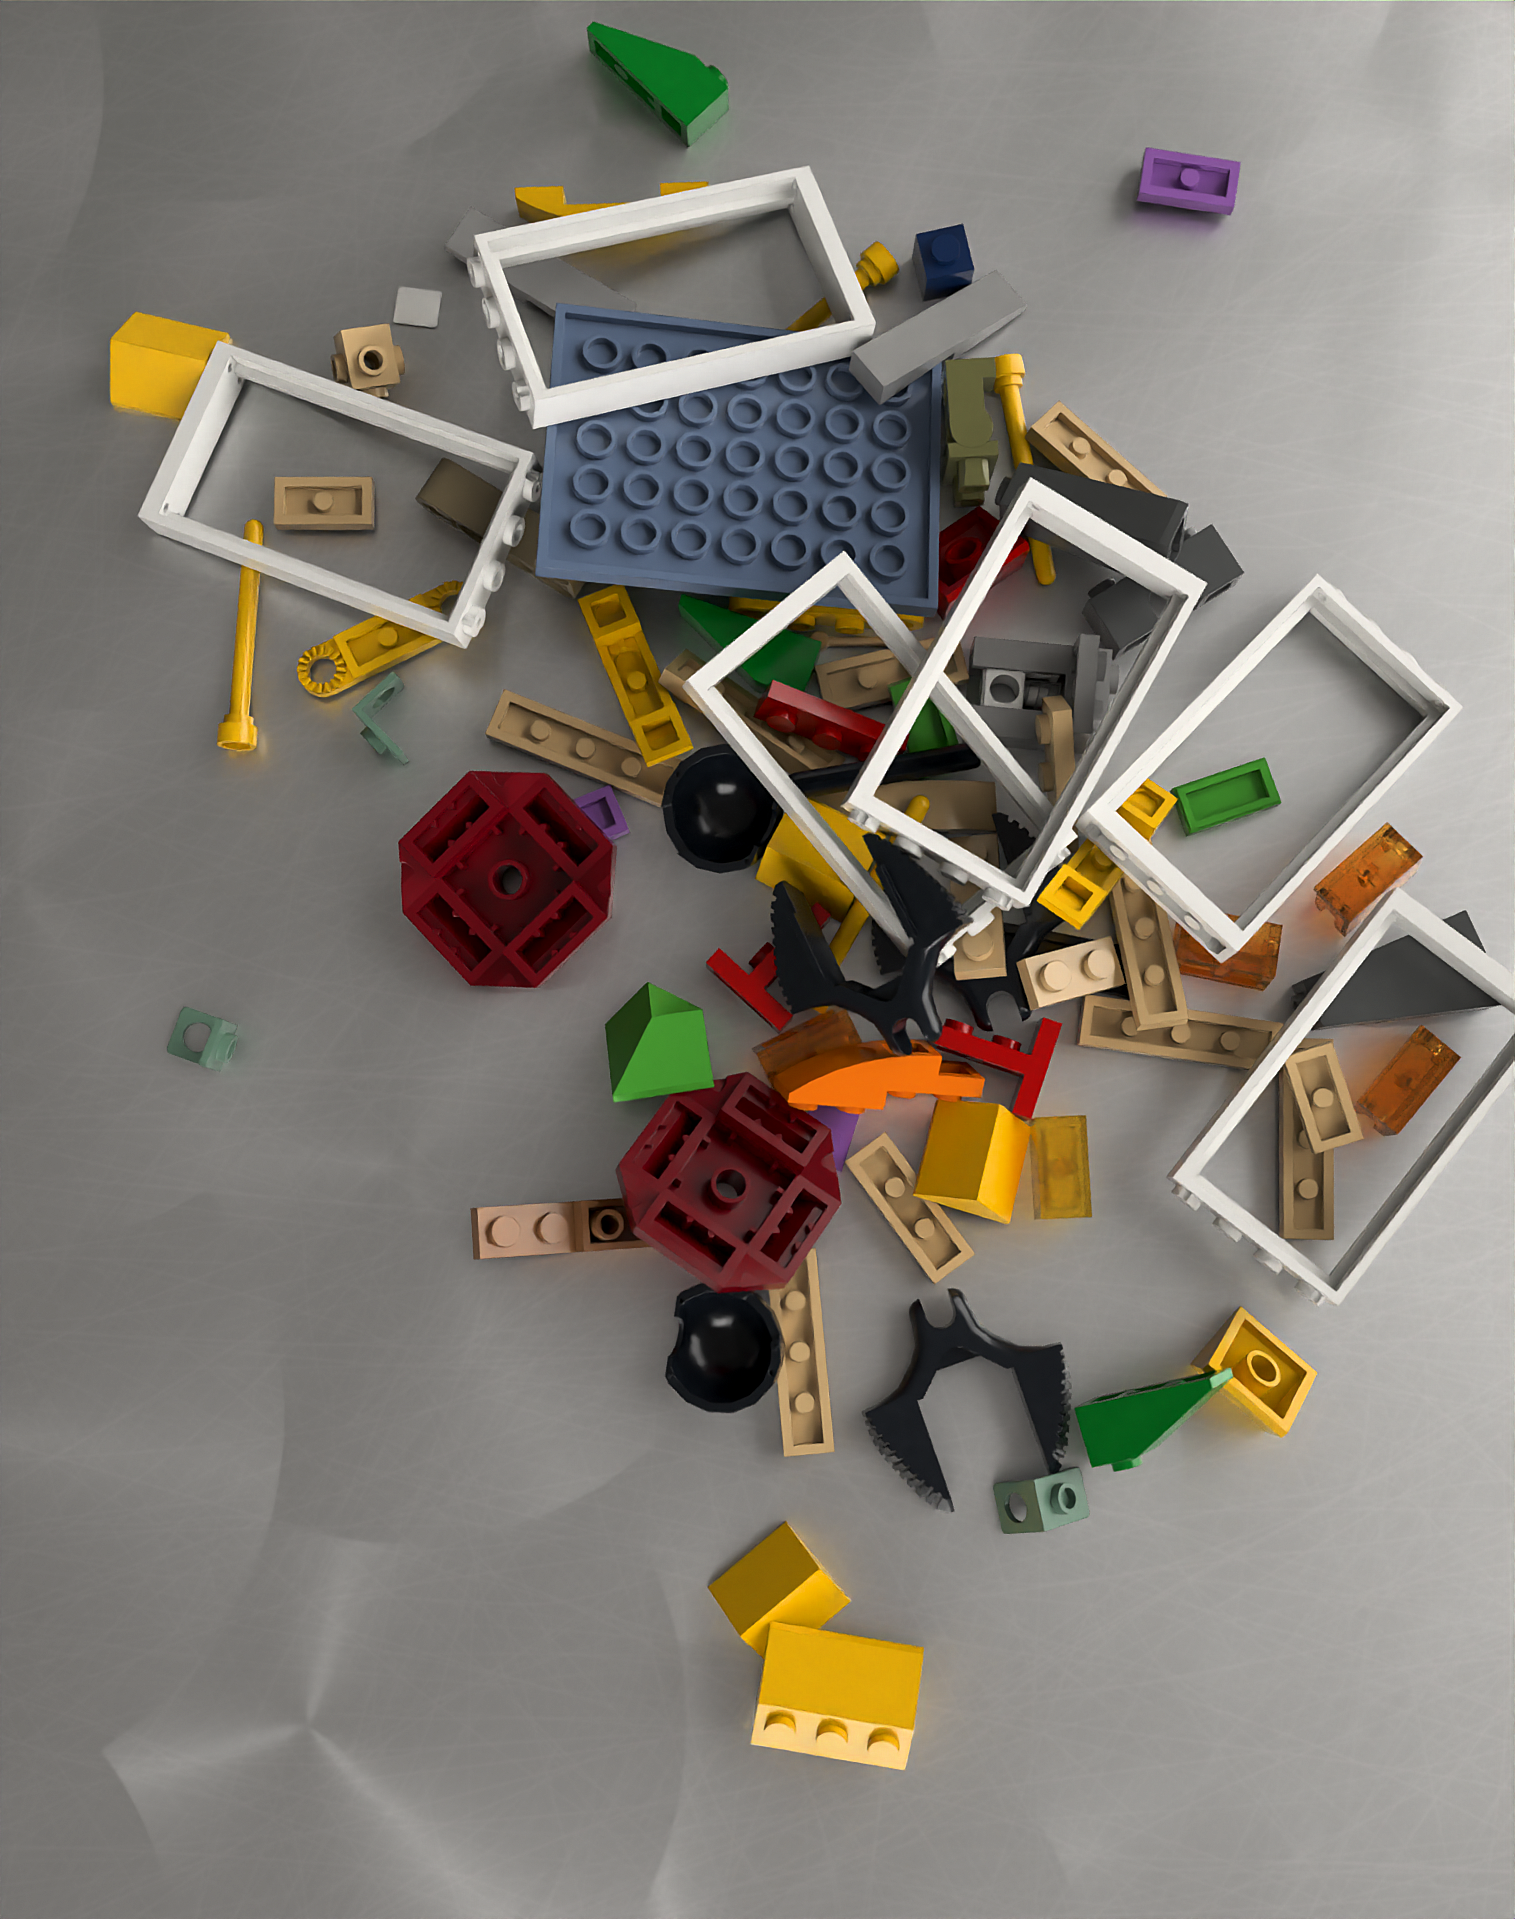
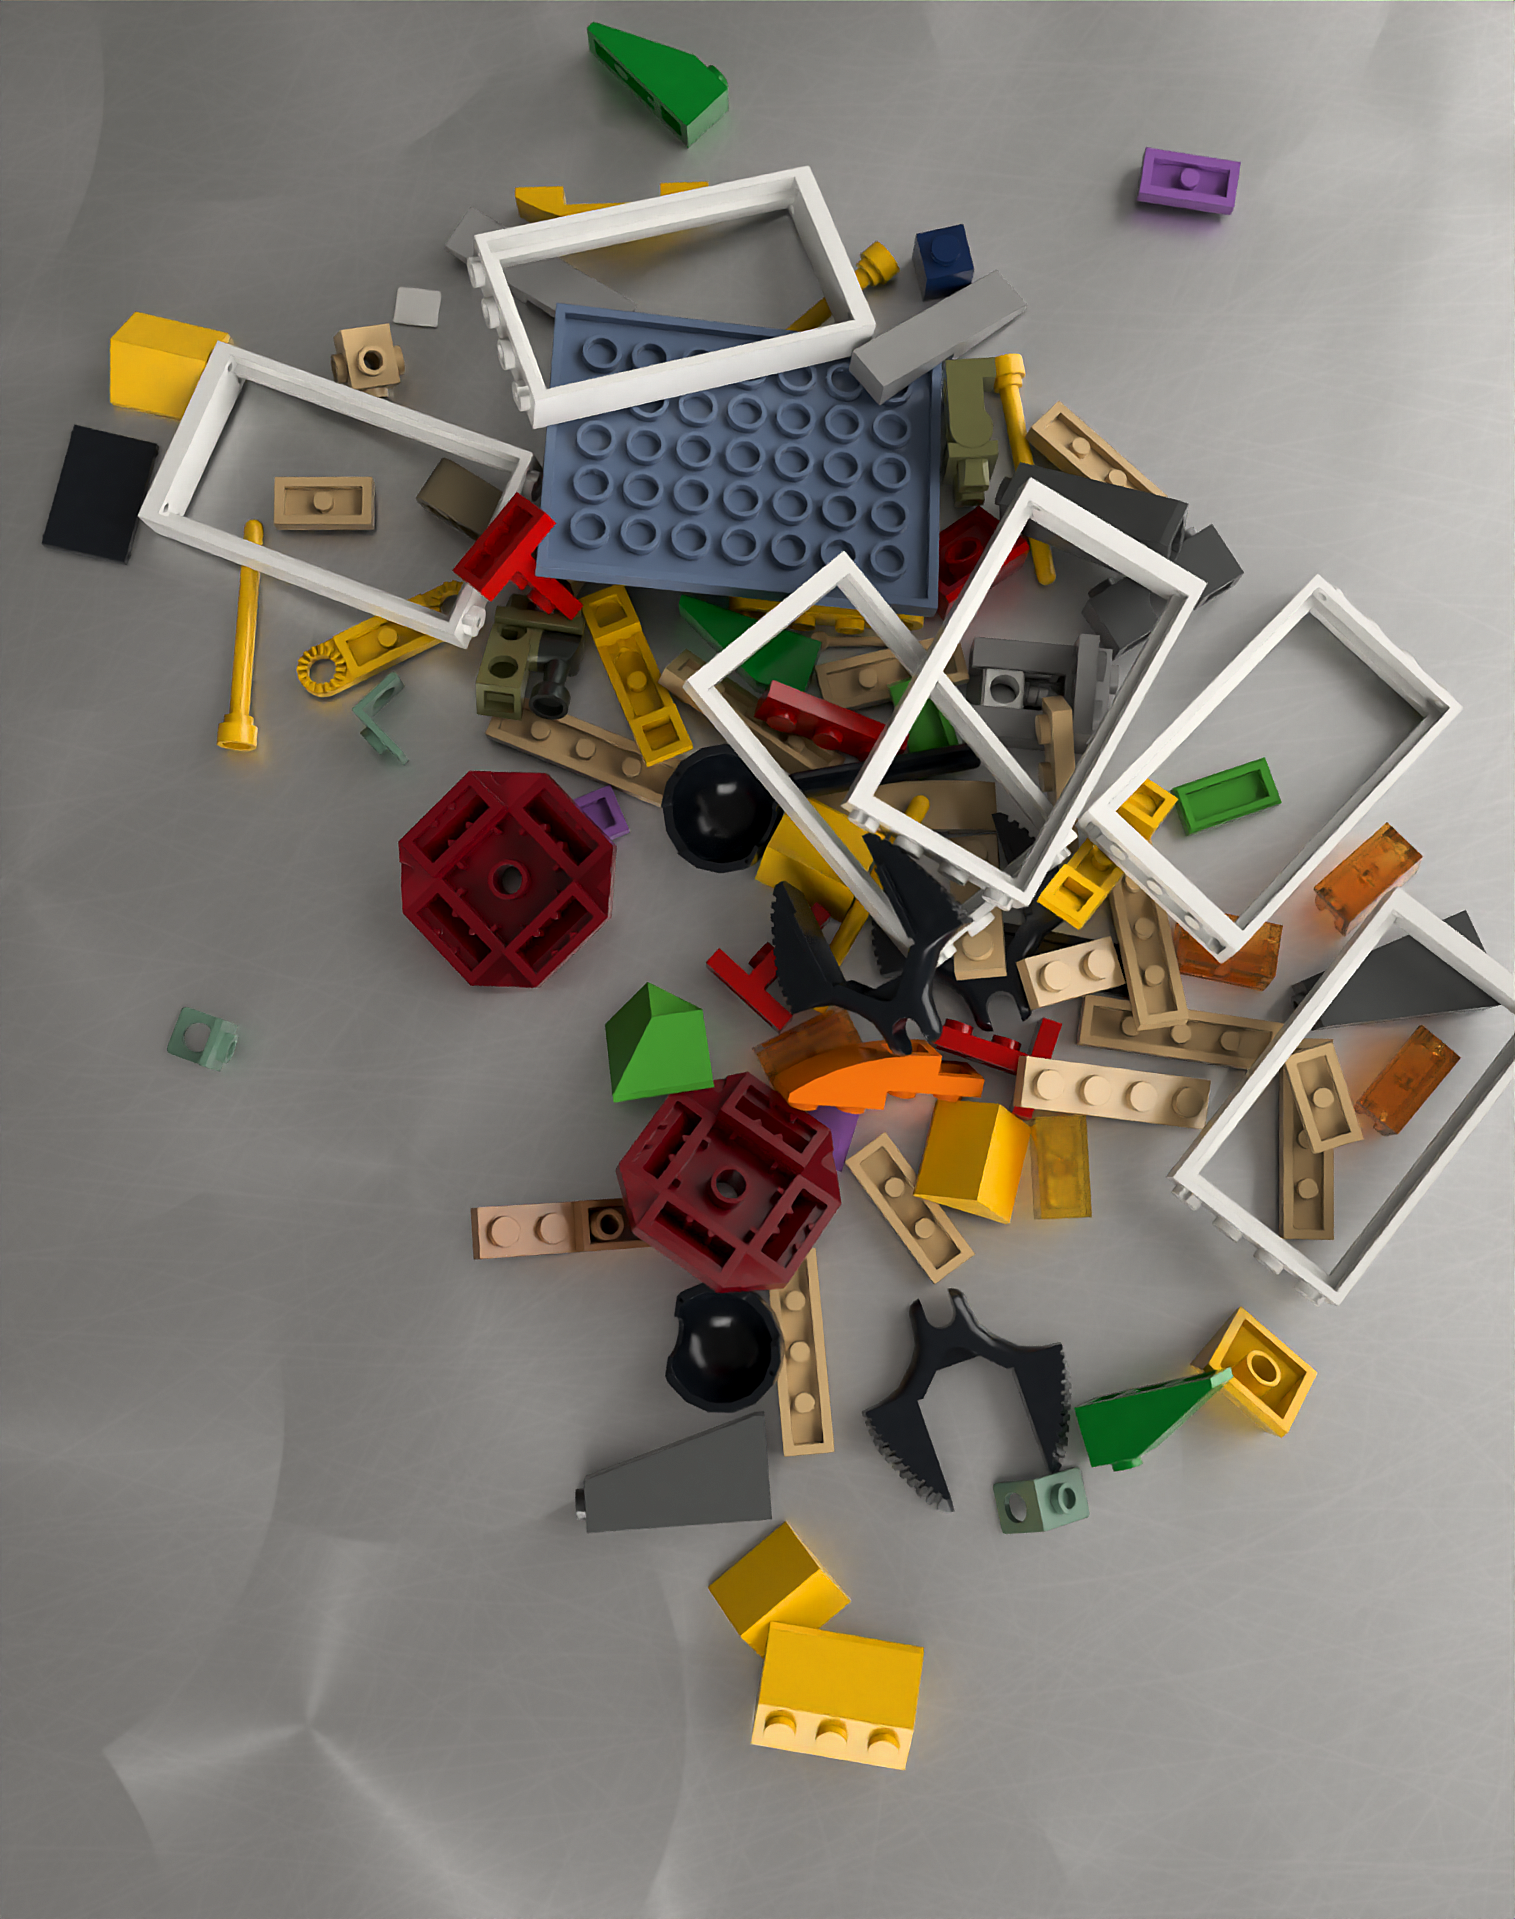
(100, 494): none -> black piece
(505, 556): none -> red bracket
(523, 643): none -> olive hips
(690, 1482): none -> dark grey slope
(1111, 1092): none -> tan plate

